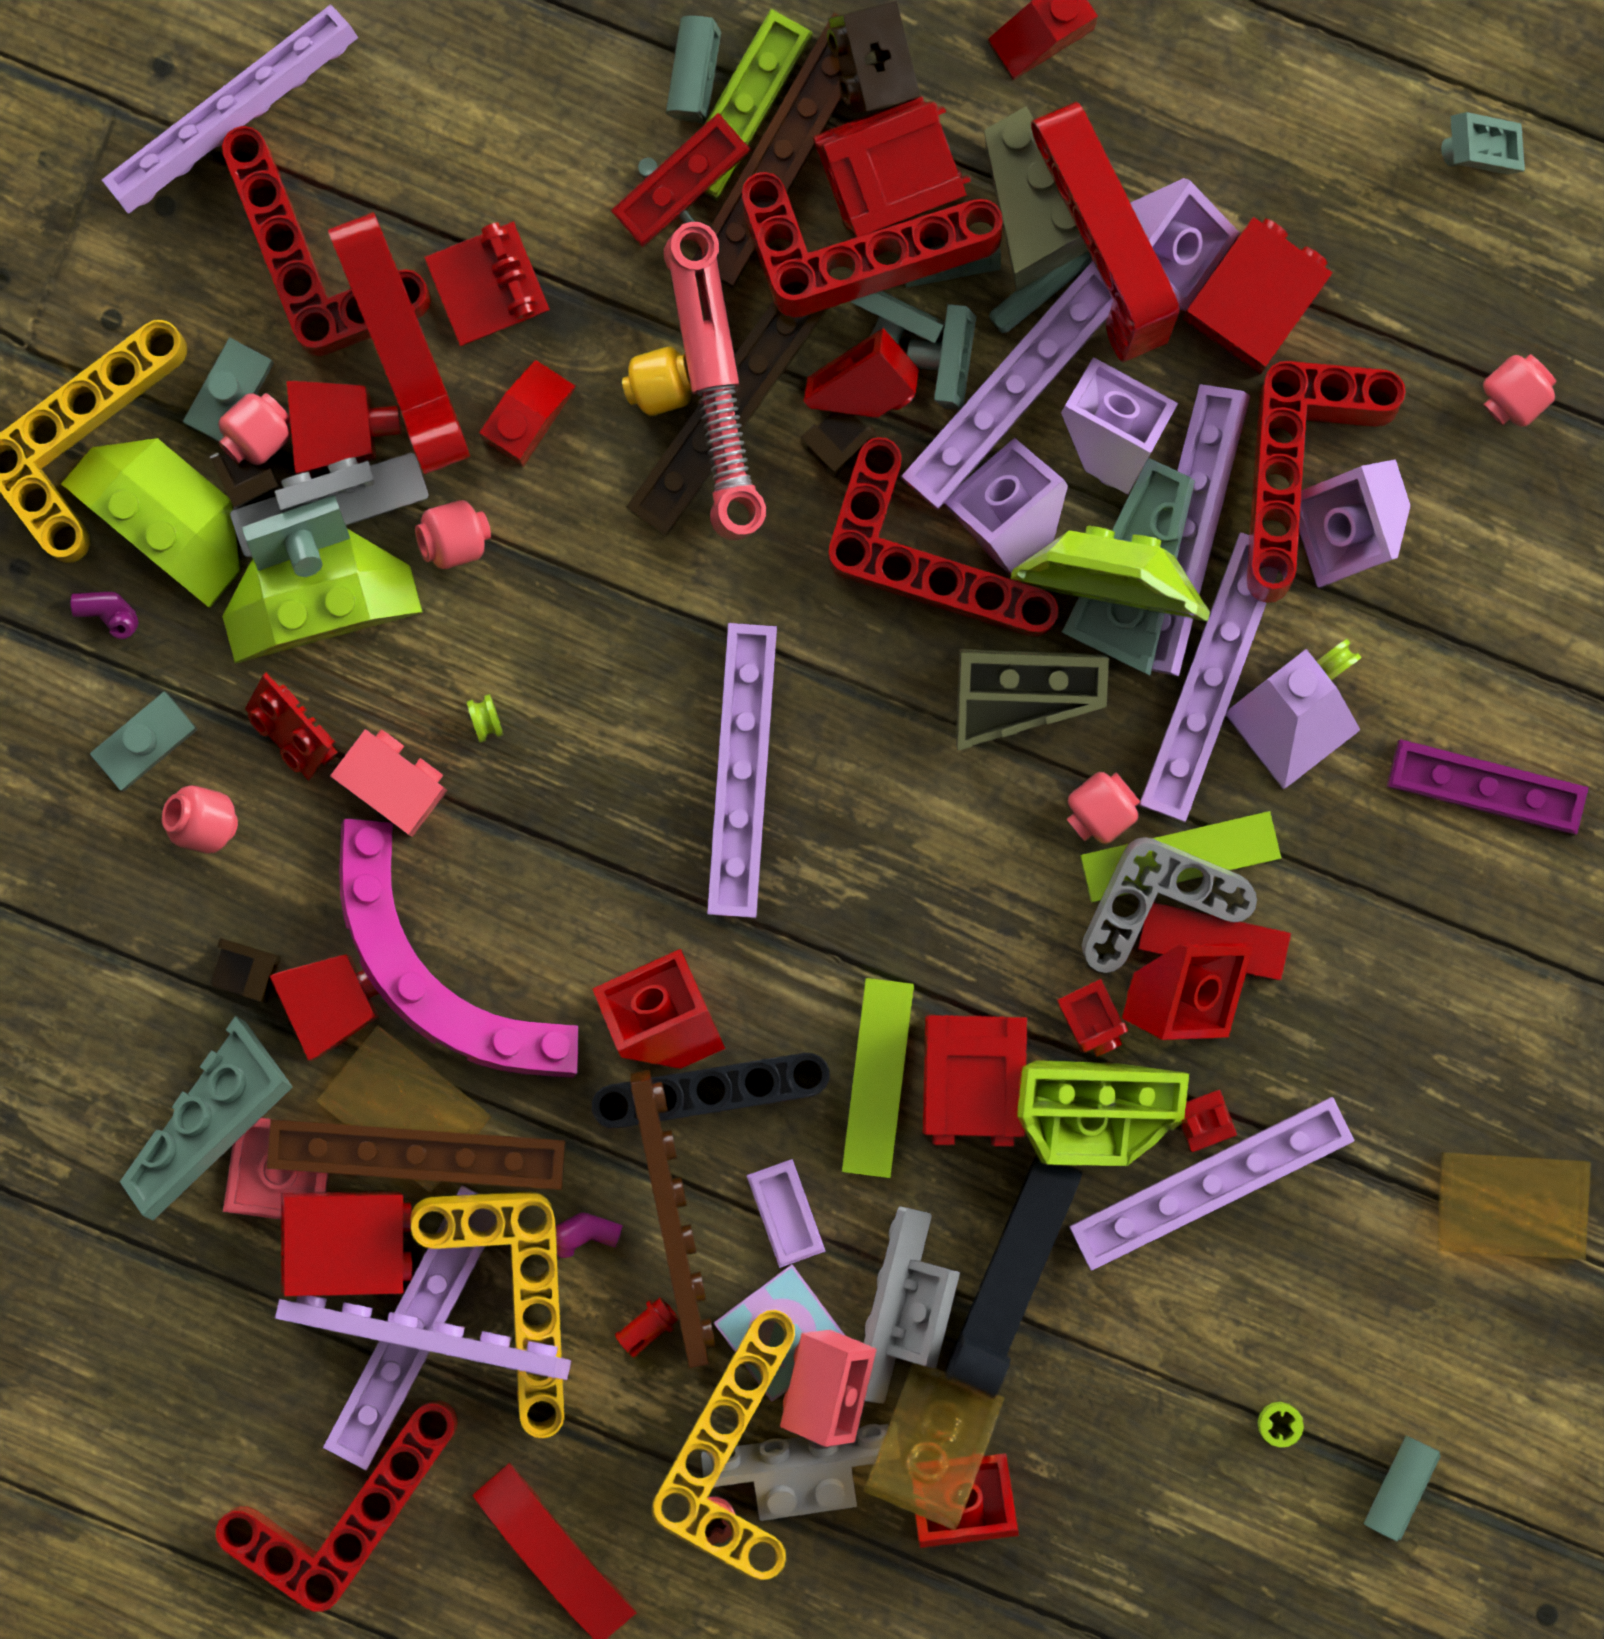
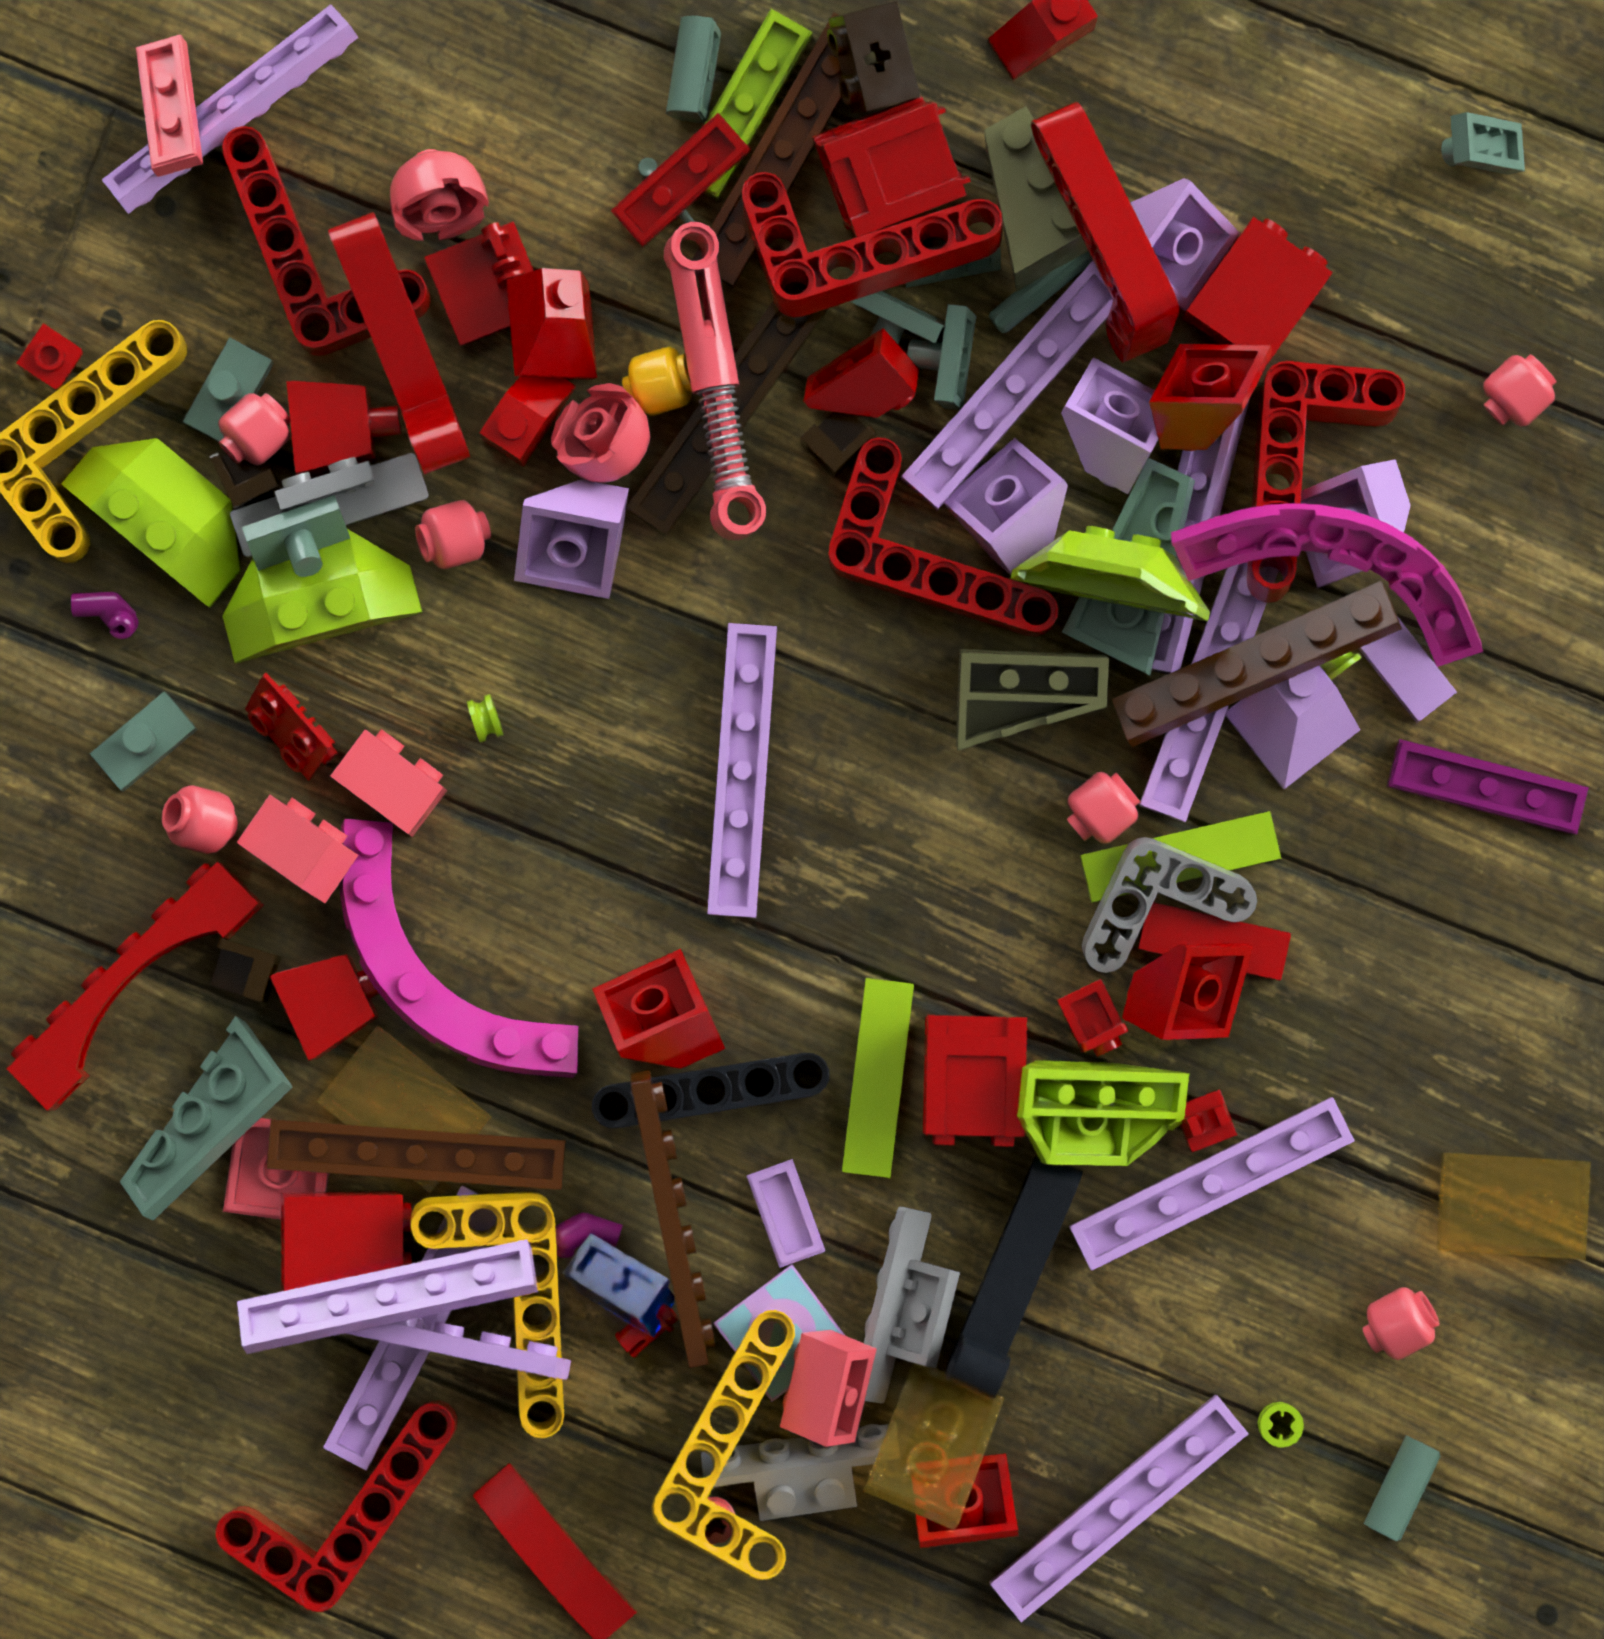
(50, 357): none -> red bracket
(55, 1061): none -> red arch
(169, 105): none -> coral tile
(297, 848): none -> coral brick
(387, 1296): none -> lavender plate
(437, 194): none -> coral cylinder
(552, 325): none -> red slope
(572, 537): none -> lavender slope
(602, 434): none -> coral cylinder
(619, 1284): none -> clear blue hinge
(1118, 1508): none -> lavender plate
(1205, 392): none -> red slope
(1256, 664): none -> reddish brown plate
(1347, 539): none -> dark pink plate
(1400, 1323): none -> coral head
(1408, 672): none -> lavender tile

